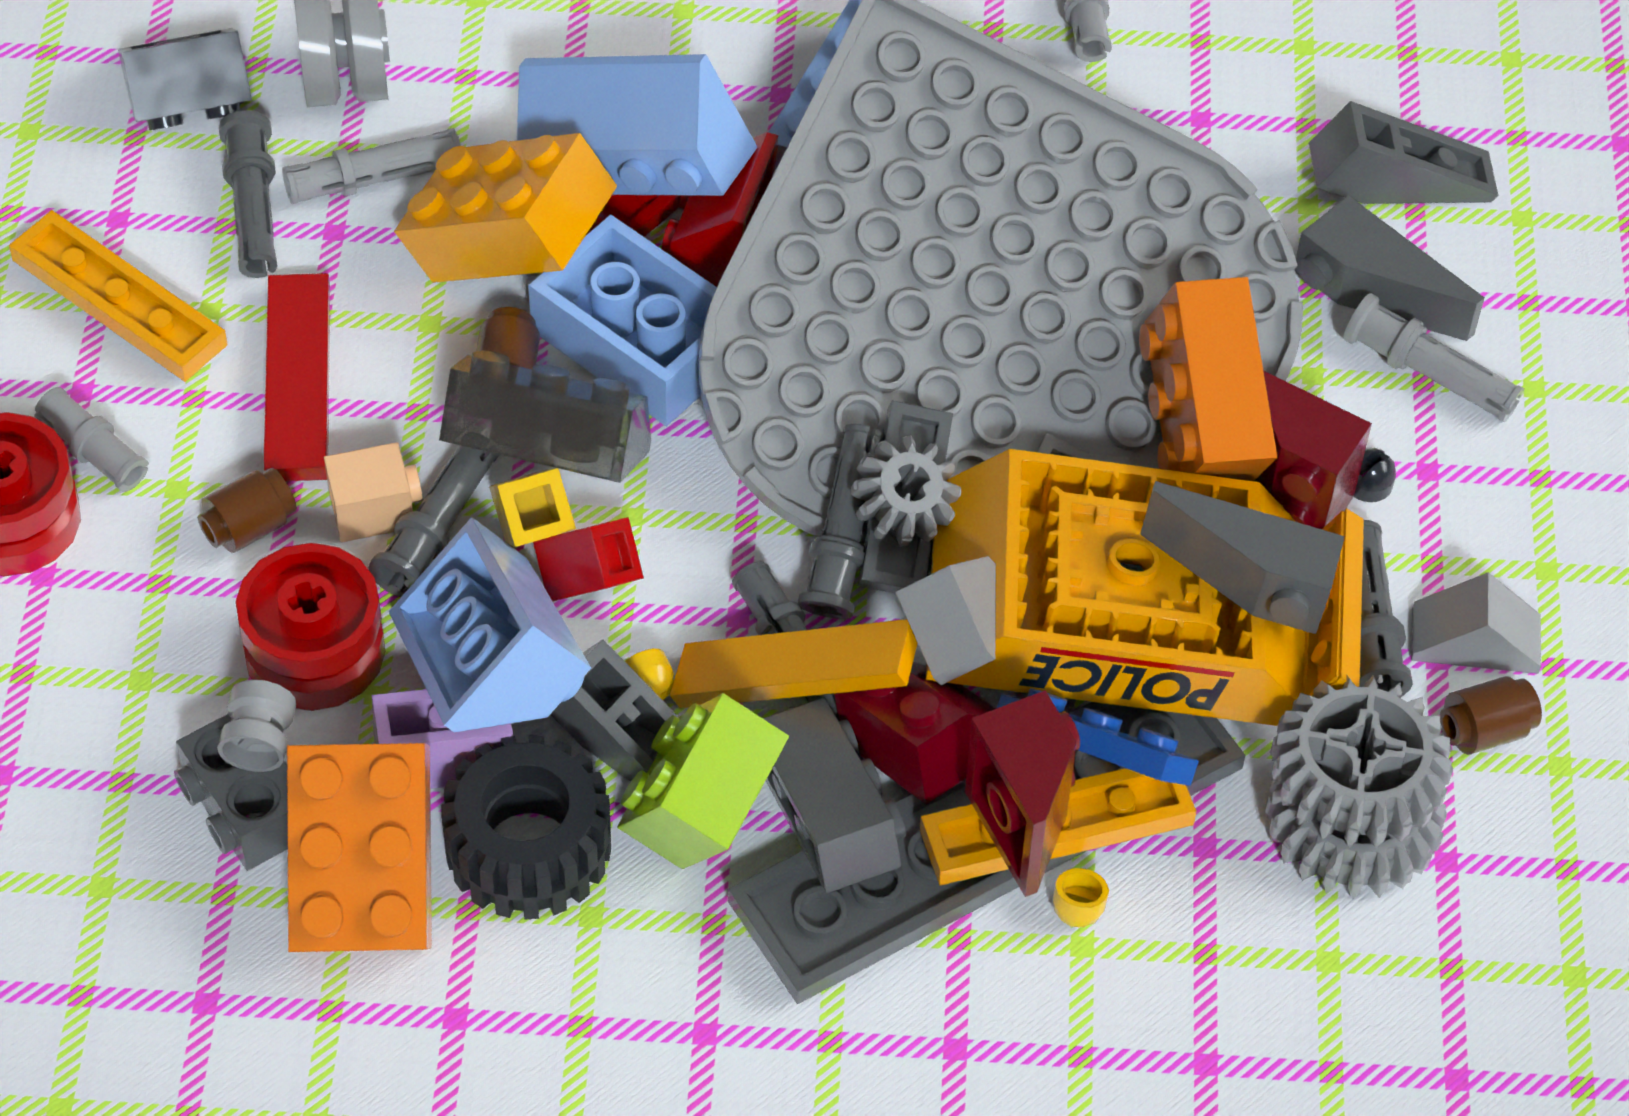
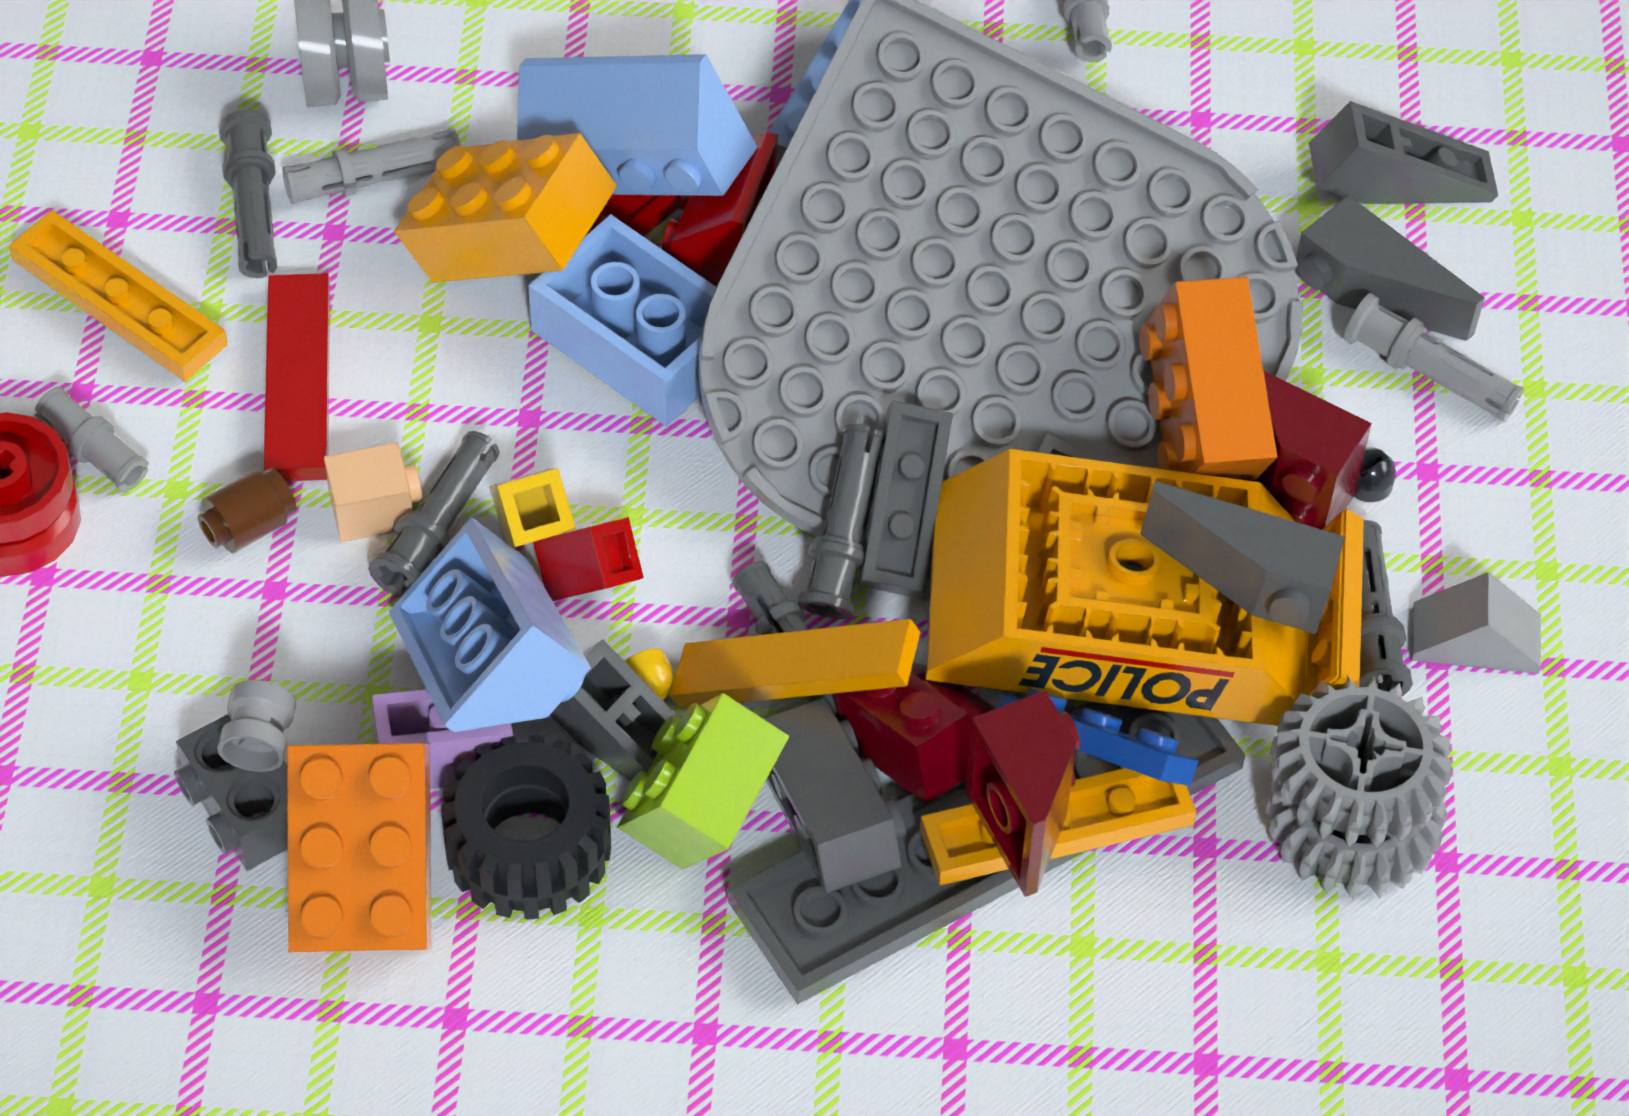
(185, 77): slope -> none
(312, 624): red wheel -> none
(511, 334): reddish brown brick -> none
(545, 416): clear smoke slope -> none
(899, 513): light grey gear -> none
(954, 617): light grey slope -> none
(1080, 897): yellow hinge -> none
(1490, 714): reddish brown brick -> none

